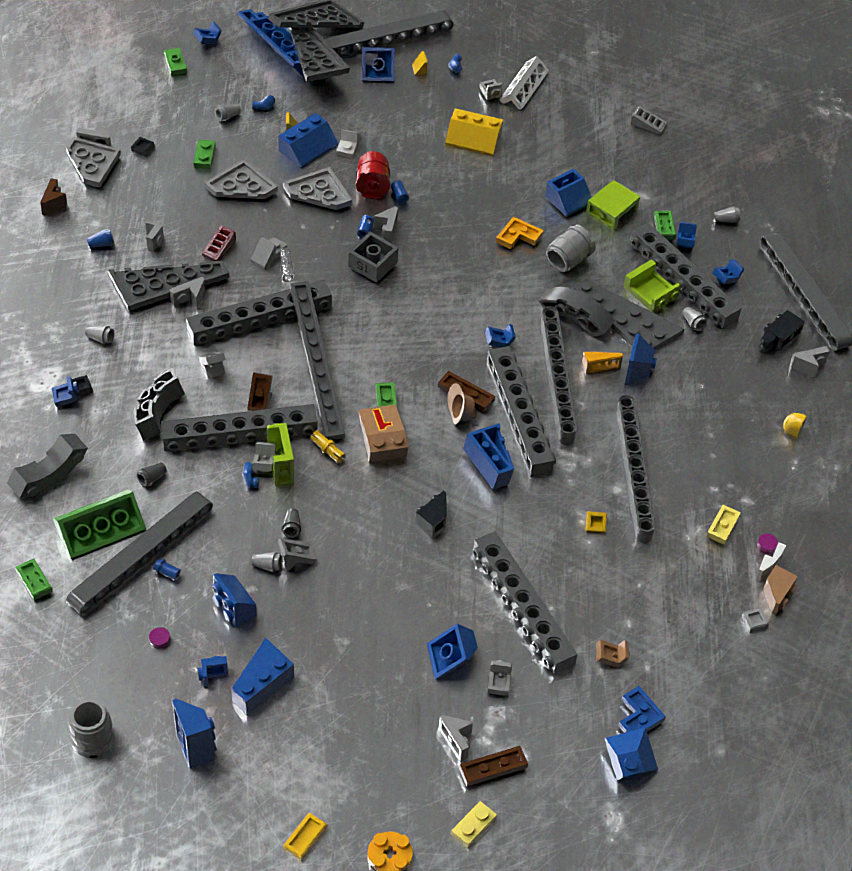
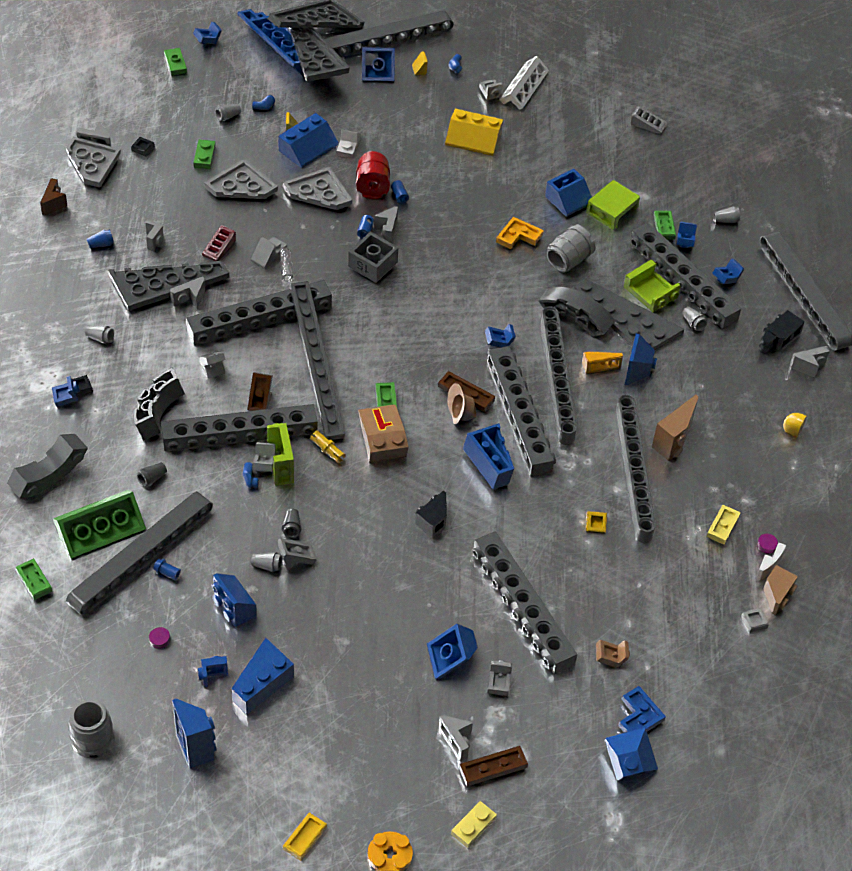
(673, 430): none -> medium nougat slope

